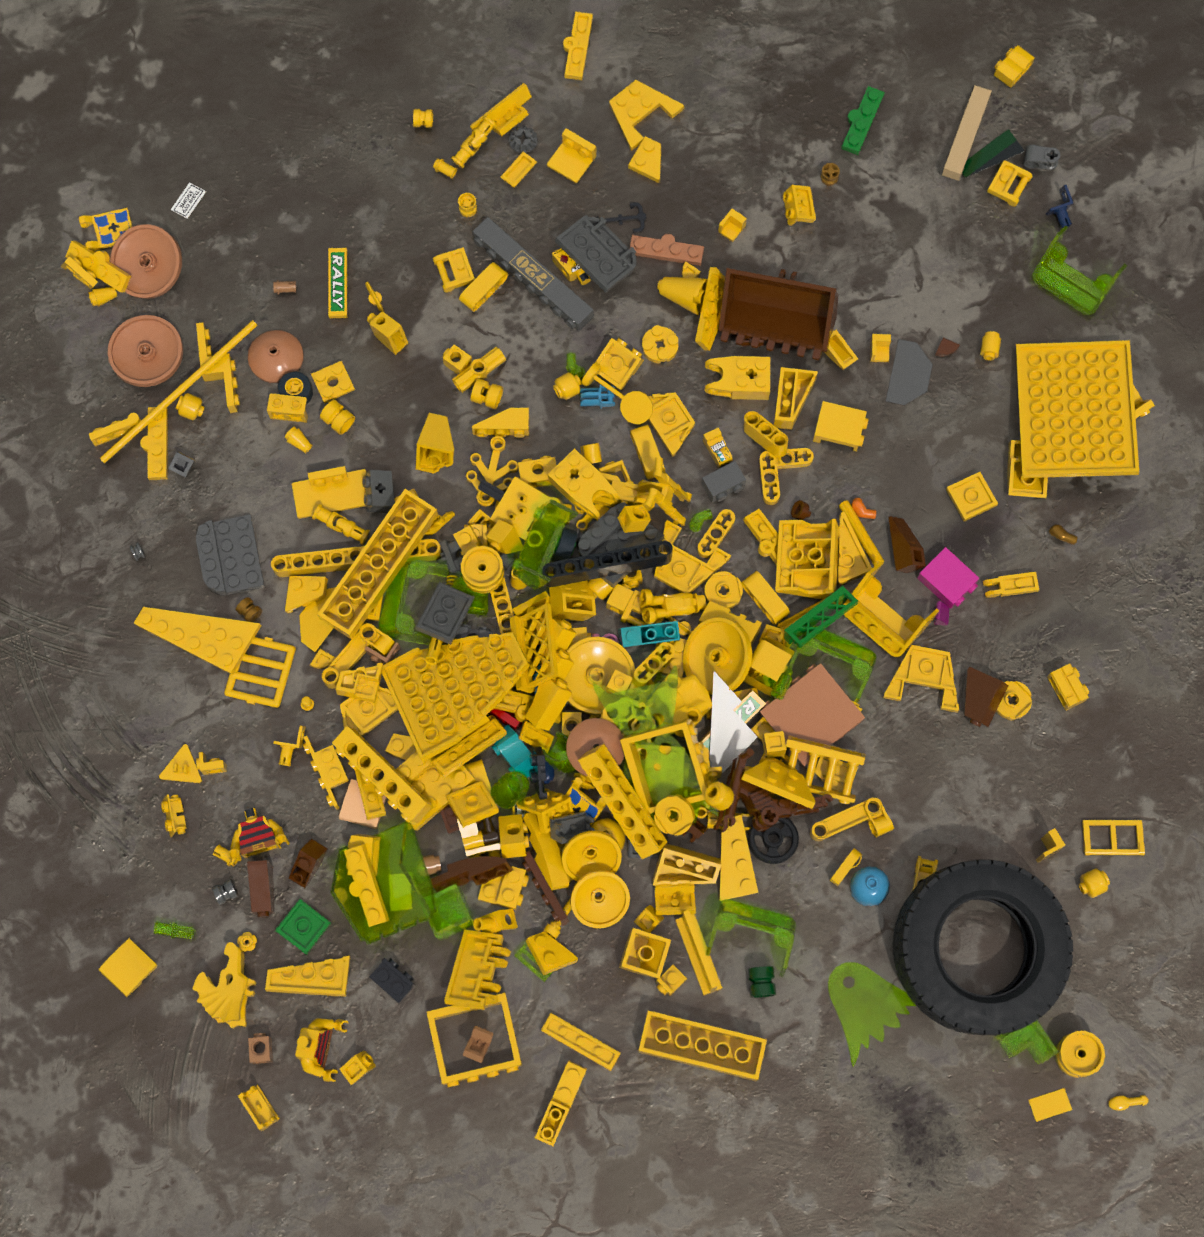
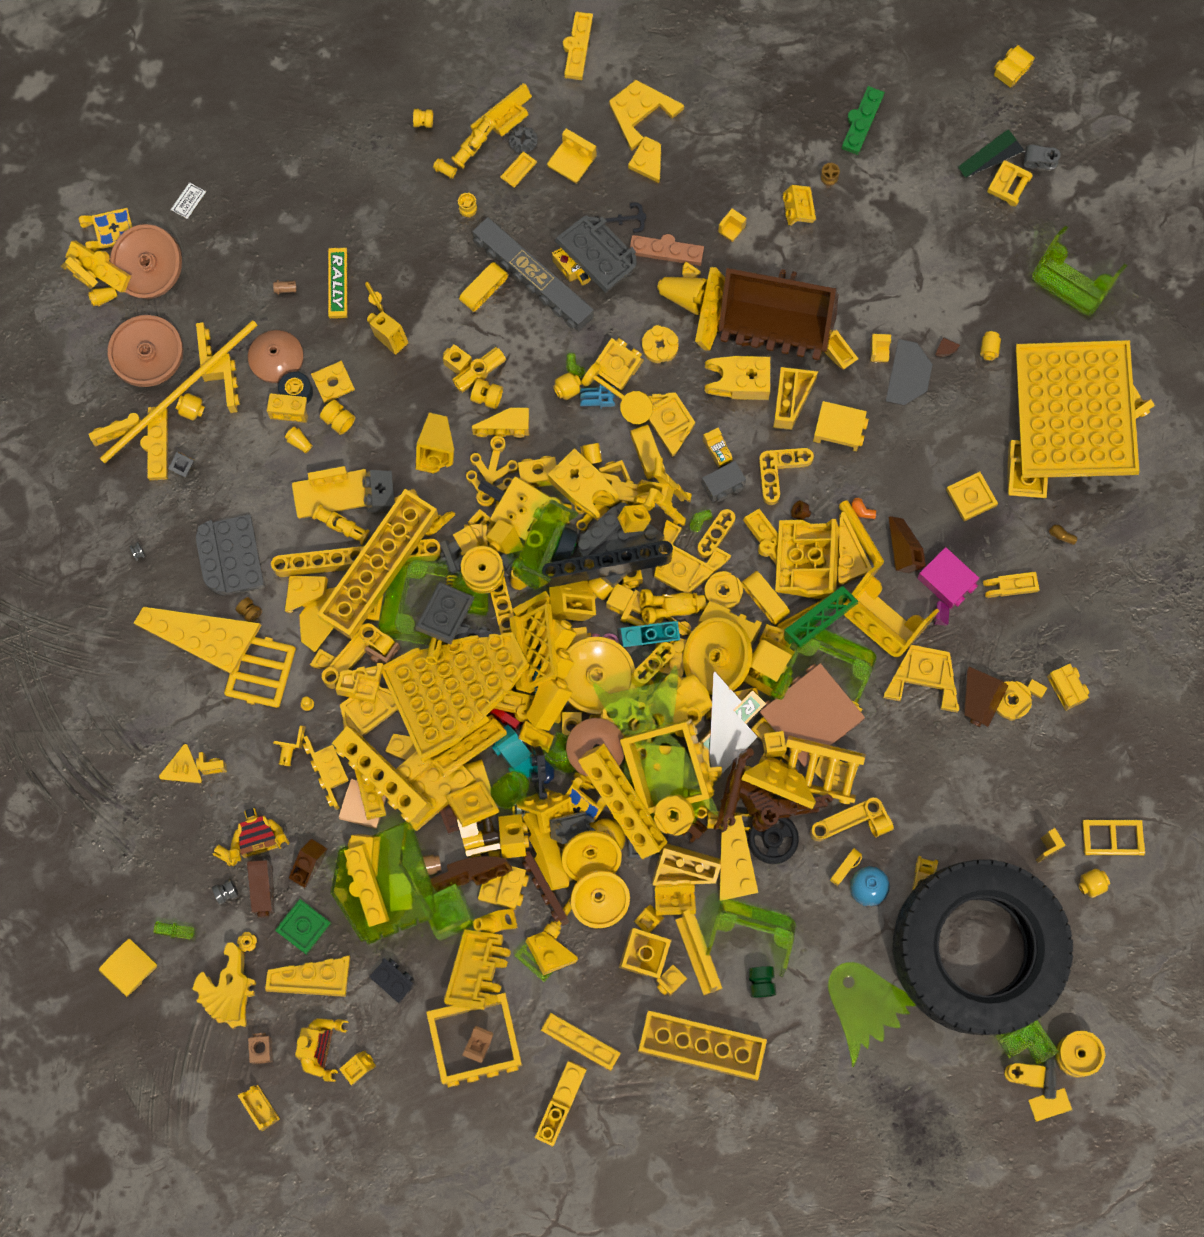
(170, 808): yellow hinge -> none
(460, 268): yellow plate -> none
(618, 682): yellow brick -> none
(719, 796): yellow head -> none
(765, 434): yellow beam -> none
(966, 133): tan slope -> none
(1029, 1074): none -> yellow piece
(1036, 688): none -> yellow piece
(1050, 1079): none -> dark grey axle
(1061, 210): dark blue bracket -> none
(1122, 1102): yellow piece -> none

